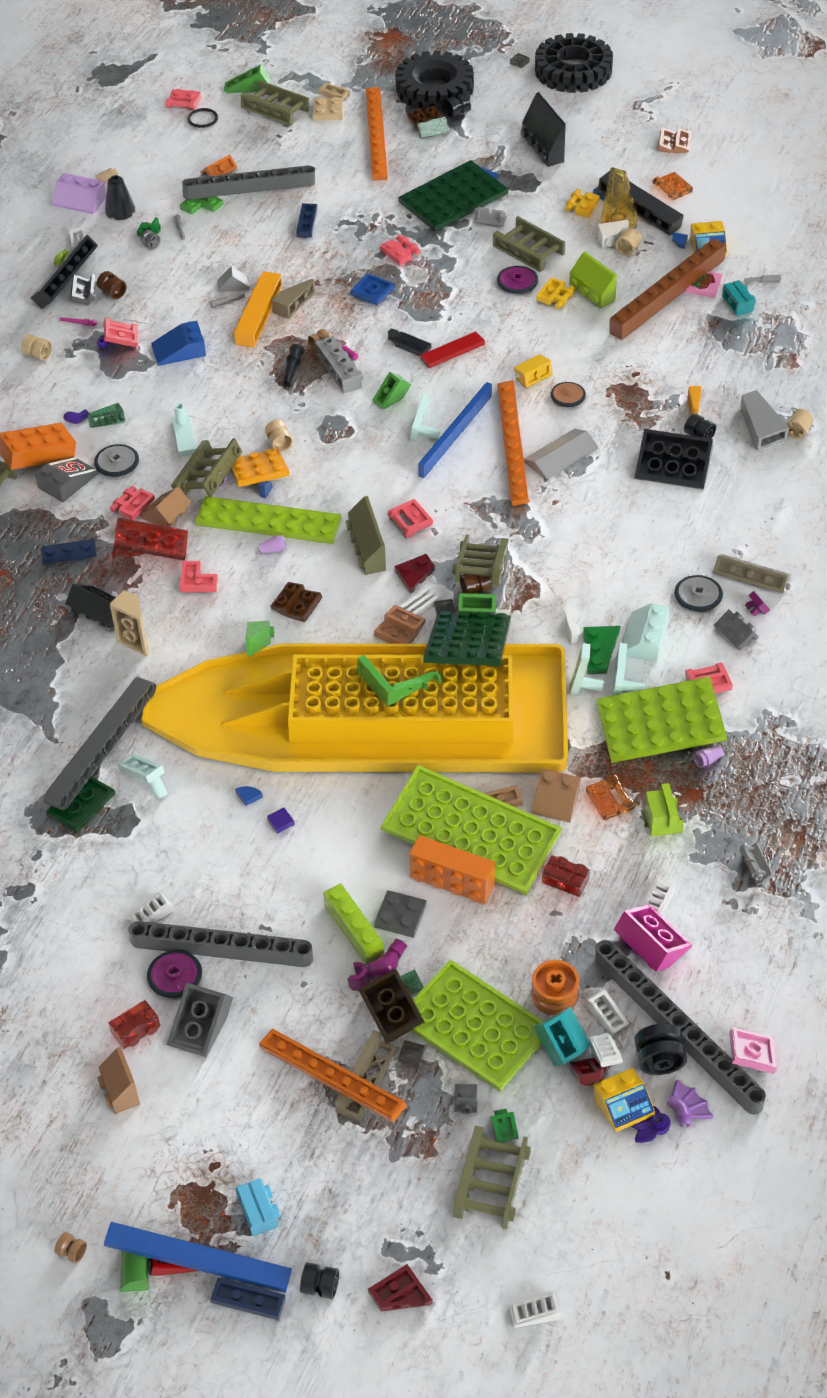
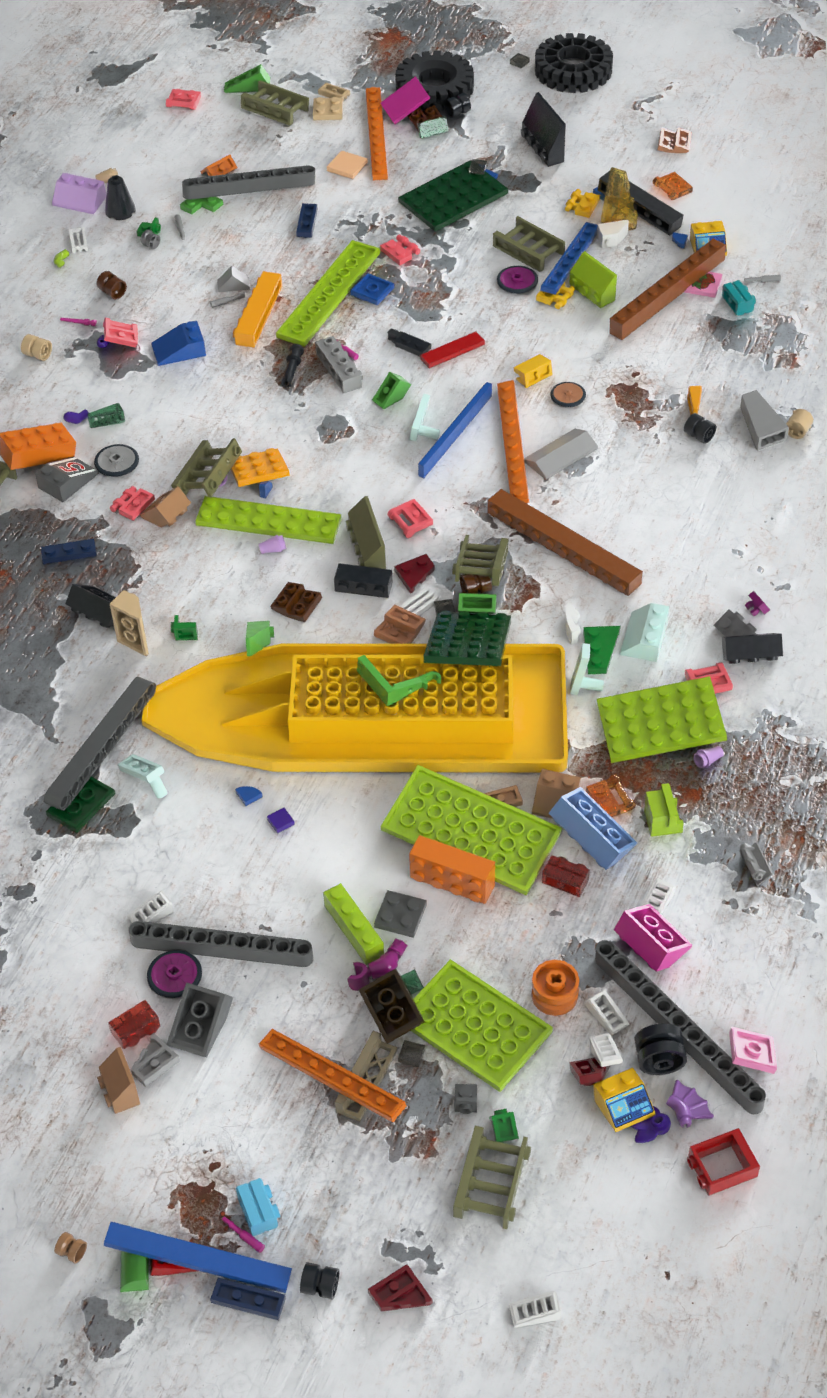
(64, 272): black brick -> none
(83, 289): flat silver bracket -> none
(149, 539): clear red plate -> none
(154, 1061): none -> light grey wing
(183, 431): light aqua piece -> none
(184, 630): none -> green bracket
(193, 581): coral plate -> none
(205, 125): black tyre -> none
(245, 1236): none -> dark pink piece
(278, 435): tan wheel -> none
(292, 298): dark tan slope -> none
(321, 334): medium nougat wheel -> none
(327, 293): none -> lime plate
(347, 164): none -> light nougat tile
(363, 580): none -> black brick
(405, 100): none -> dark pink tile
(478, 166): none -> clear smoke tile
(483, 216): light grey hinge -> none
(562, 1037): teal slope -> none
(565, 542): none -> dark orange brick
(569, 258): none -> blue tile
(592, 828): none -> medium blue slope
(620, 684): light aqua piece -> none
(628, 241): tan piece -> none
(674, 459): black slope -> none
(698, 593): light grey wheel -> none
(743, 1152): none -> red window
(751, 573): dark tan fence -> none
(752, 647): none -> black brick

